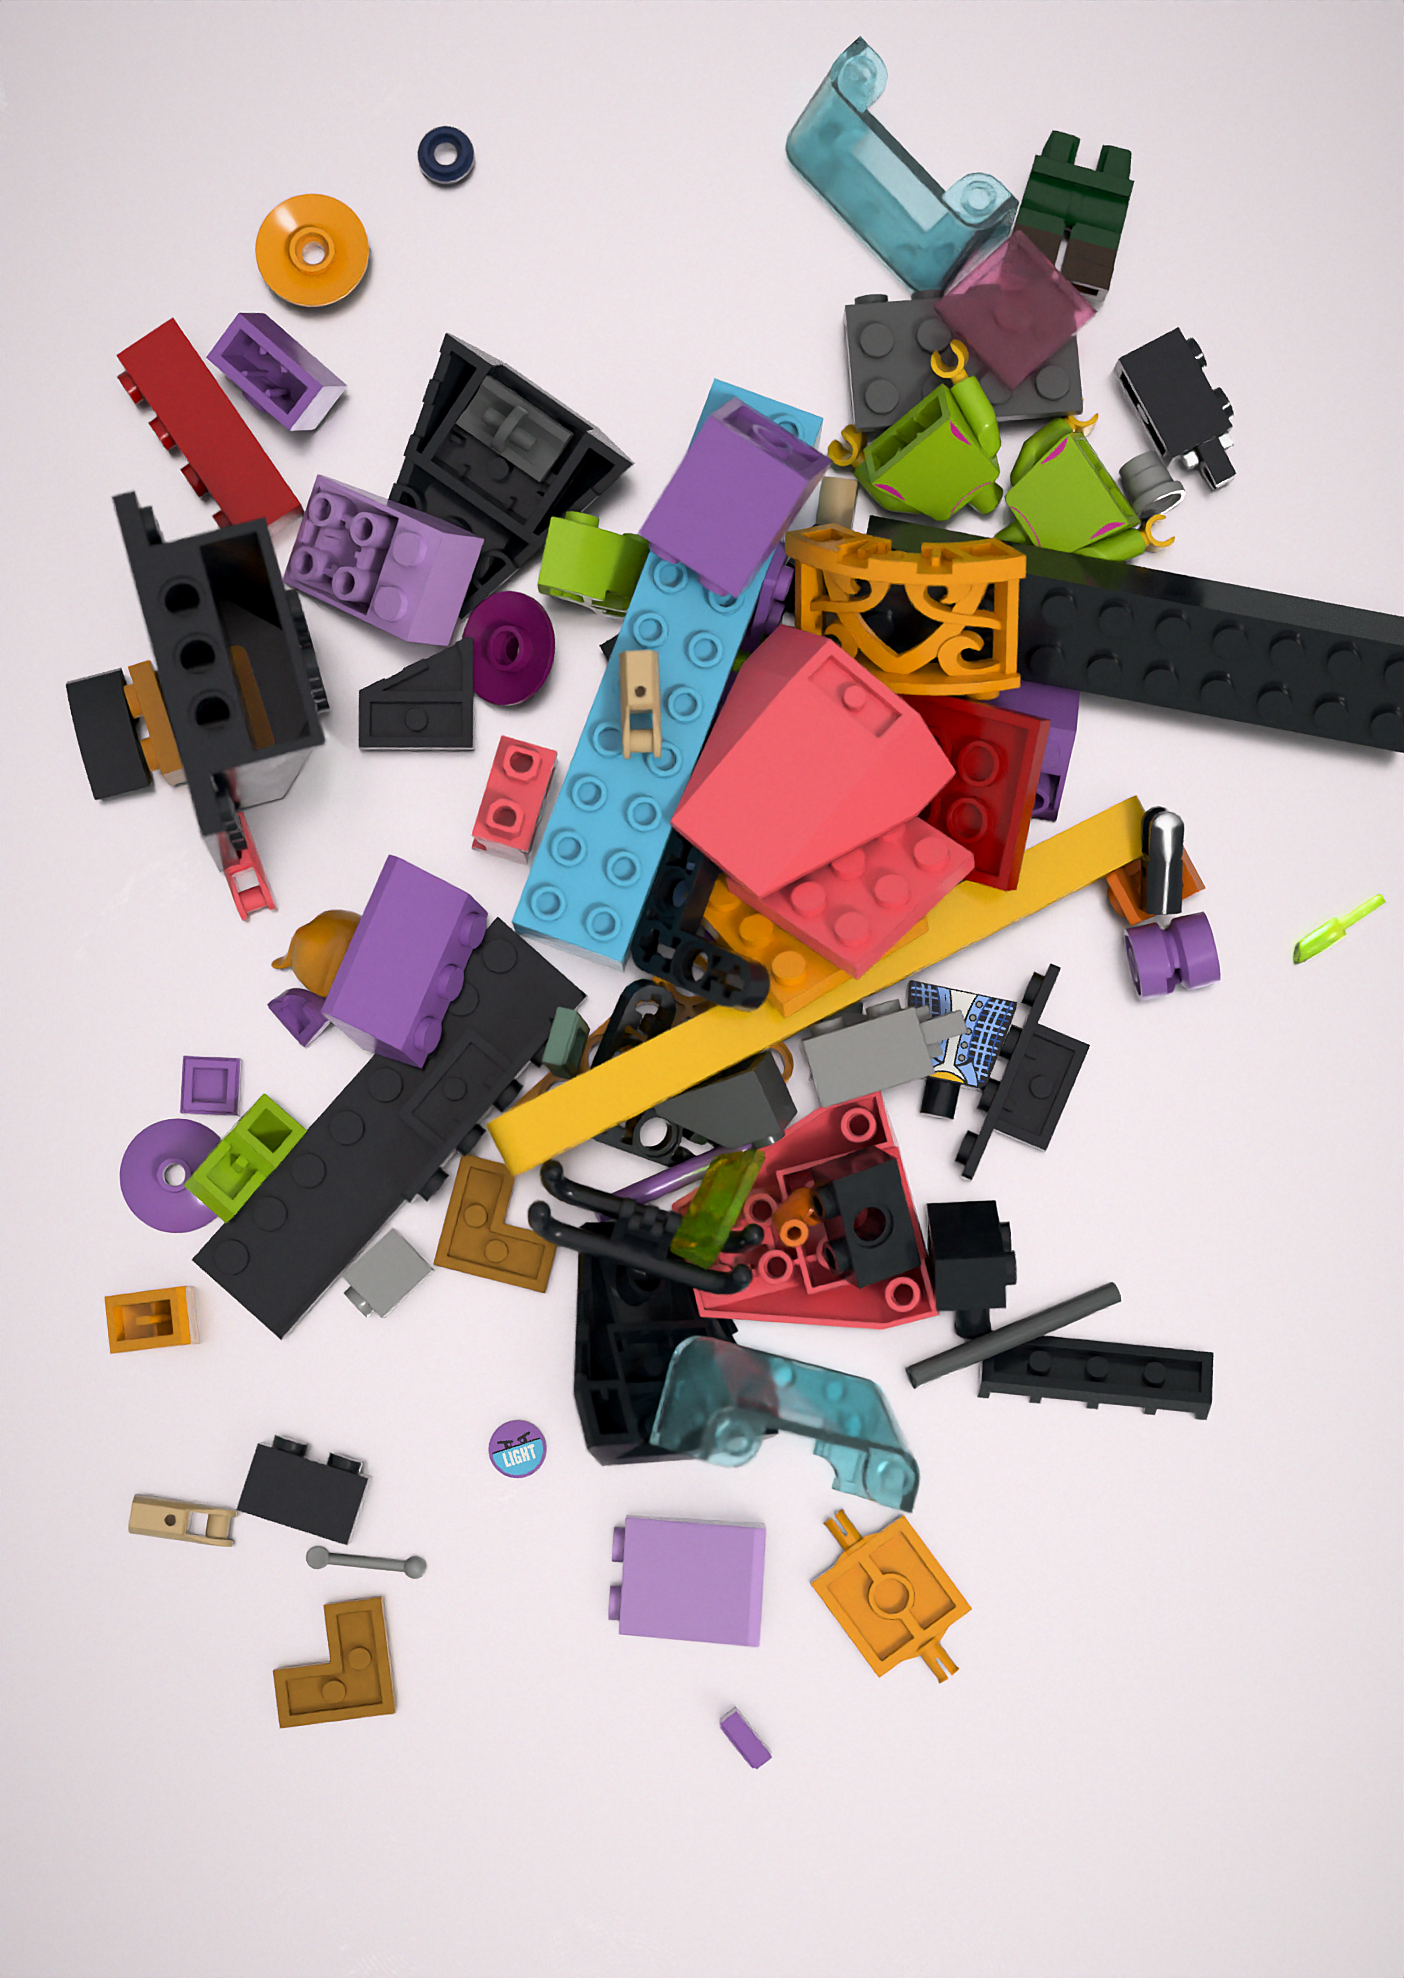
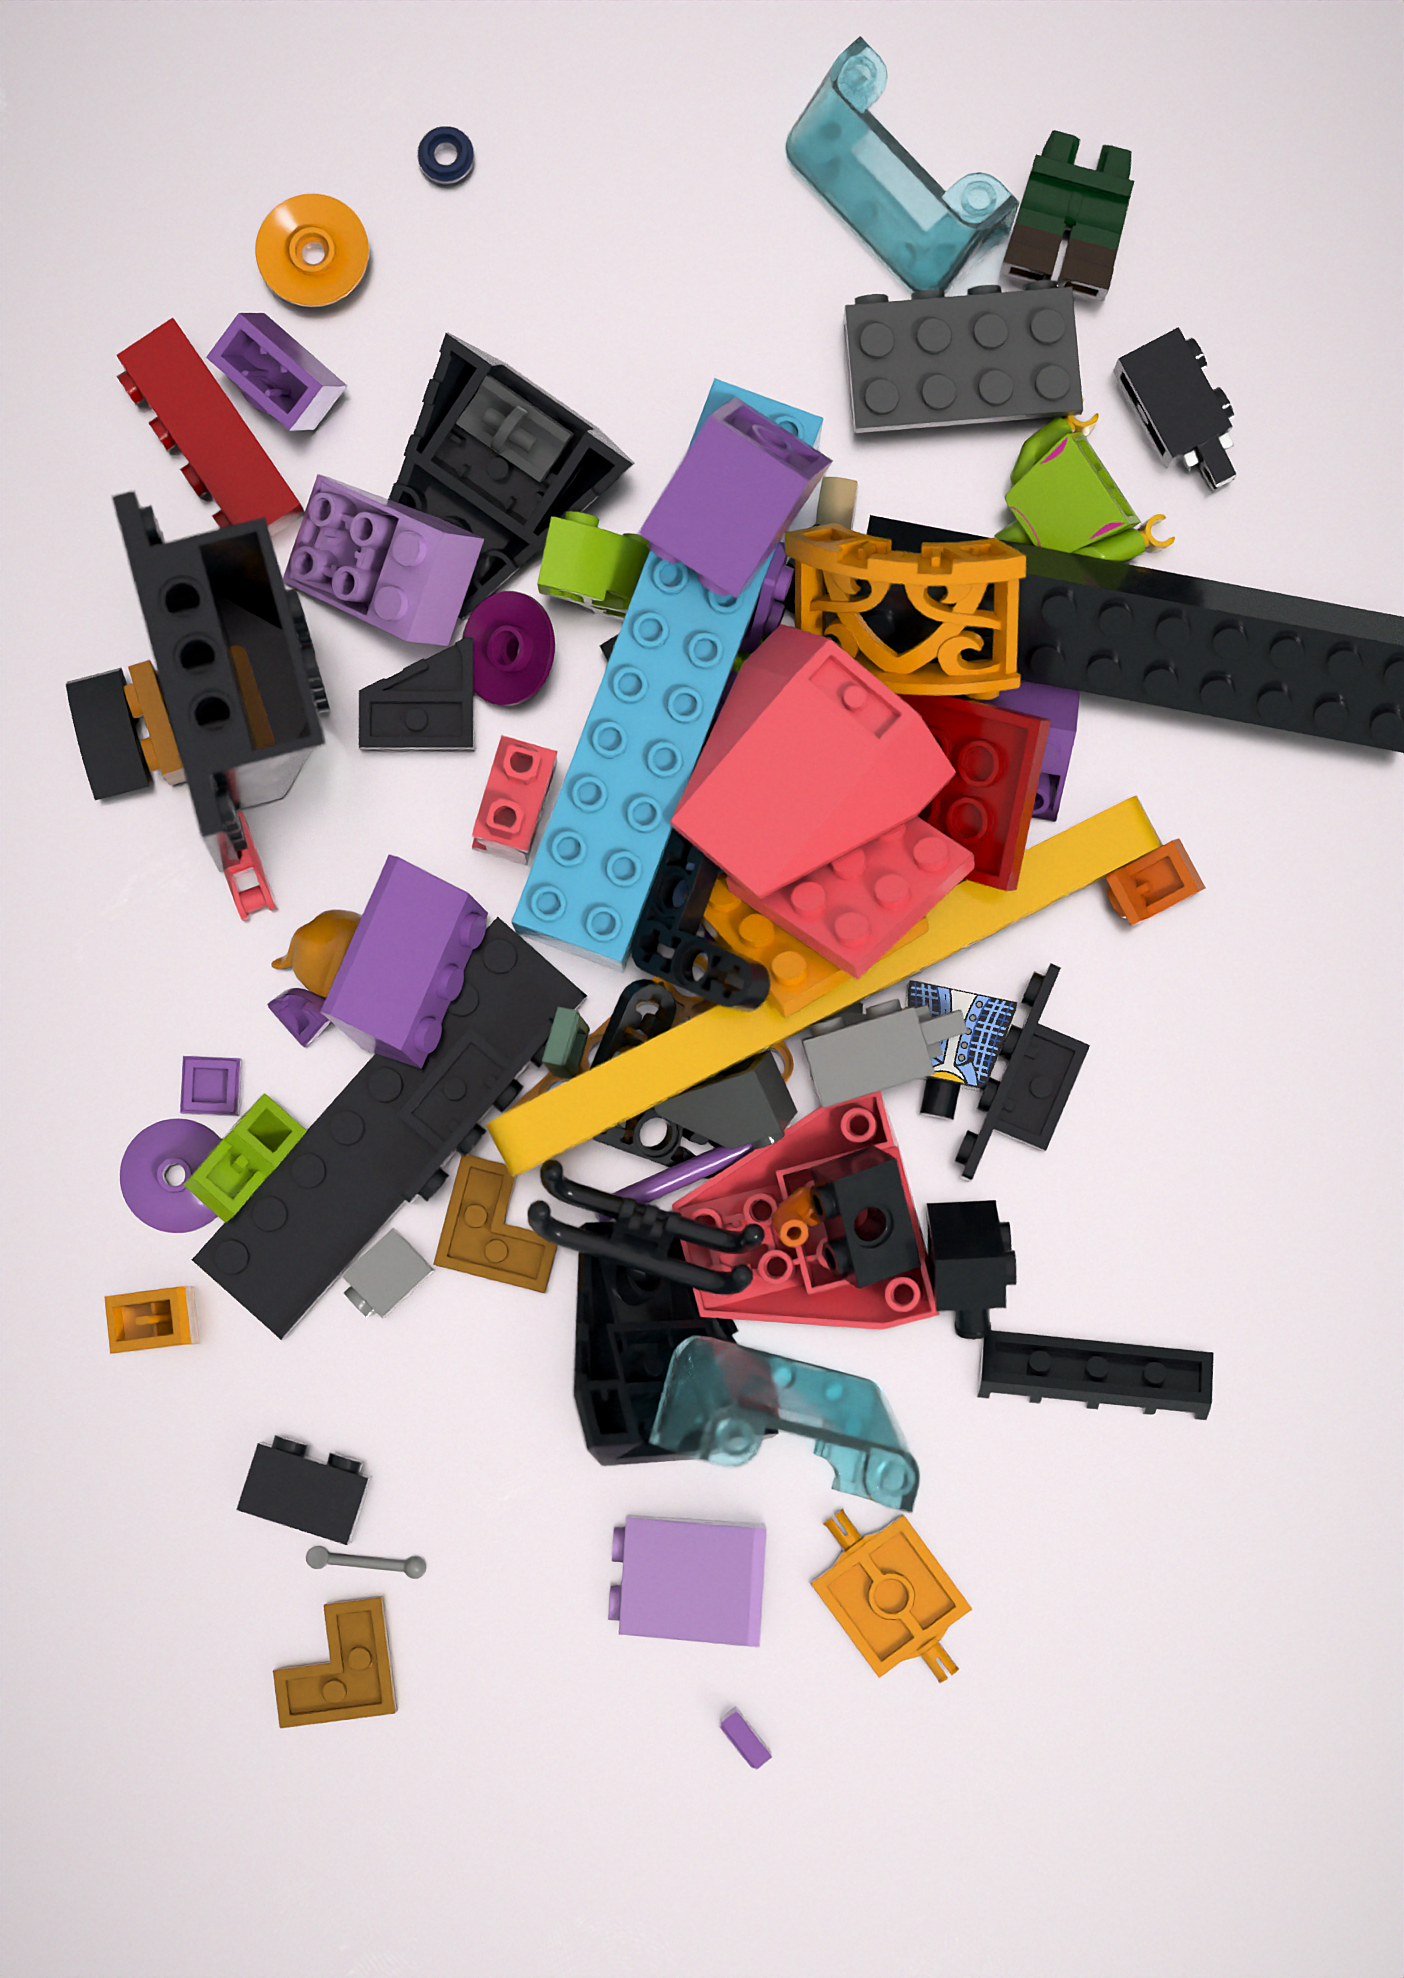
(173, 1518): tan bar -> none
(517, 1448): tile -> none
(640, 695): tan bar -> none
(716, 1206): clear neon green slope -> none
(935, 453): lime torso -> none
(1013, 1335): dark grey piece -> none
(1015, 310): clear pink plate -> none
(1150, 485): light grey piece -> none
(1161, 862): black bar -> none
(1172, 956): medium lavender wheel -> none
(1332, 931): clear neon green piece -> none

